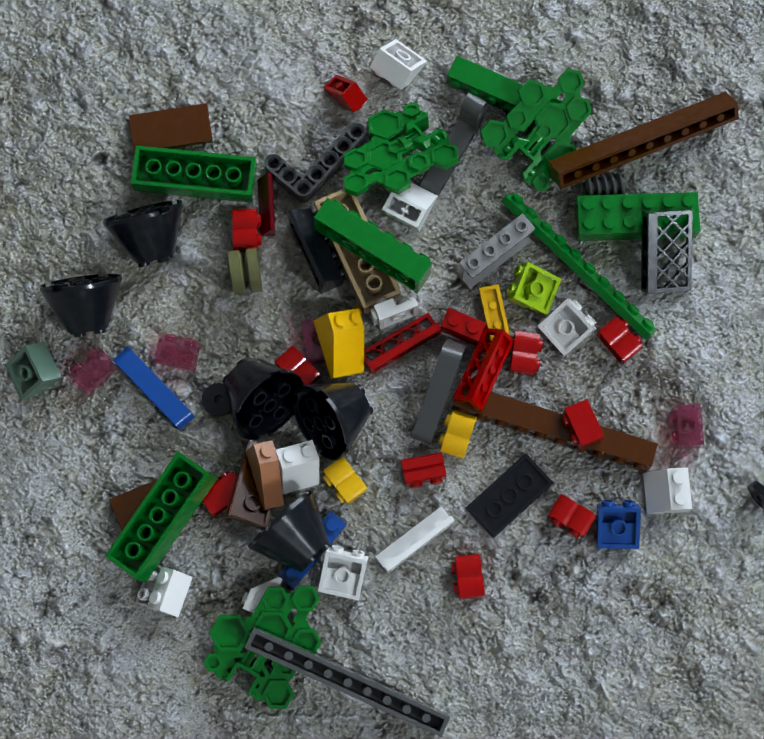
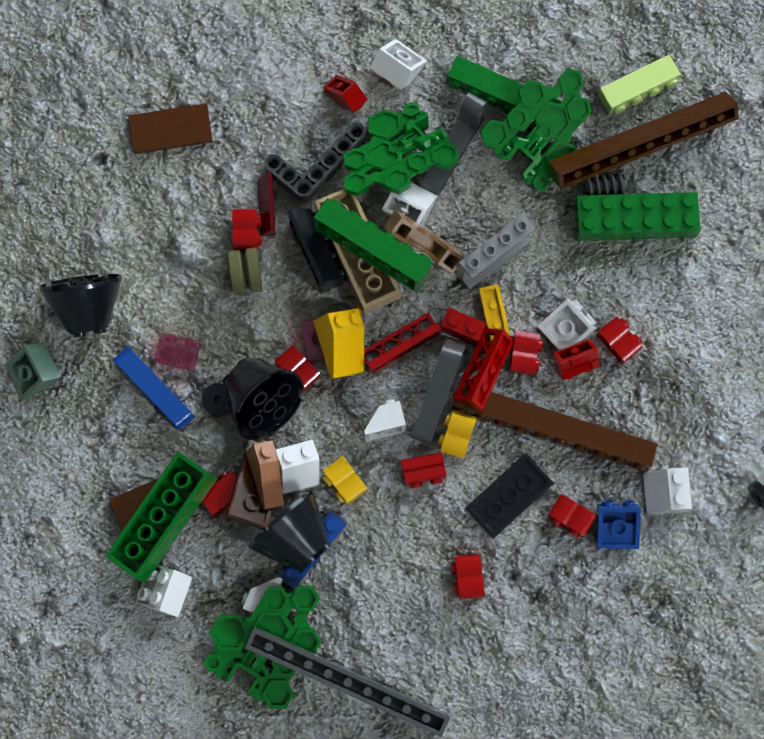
(92, 370): clear pink bracket -> none
(147, 231): black cone -> none
(194, 174): green brick -> none
(331, 415): black cone -> none
(343, 572): white plate -> none
(386, 421): none -> white slope
(388, 313): white plate -> none
(414, 539): white fence -> none
(416, 235): none -> medium nougat arch
(533, 288): lime plate -> none
(576, 359): none -> red brick
(582, 424): red brick -> none
(583, 269): green plate -> none
(638, 85): none -> yellowish green brick
(649, 248): black fence -> none
(692, 415): clear pink brick -> none

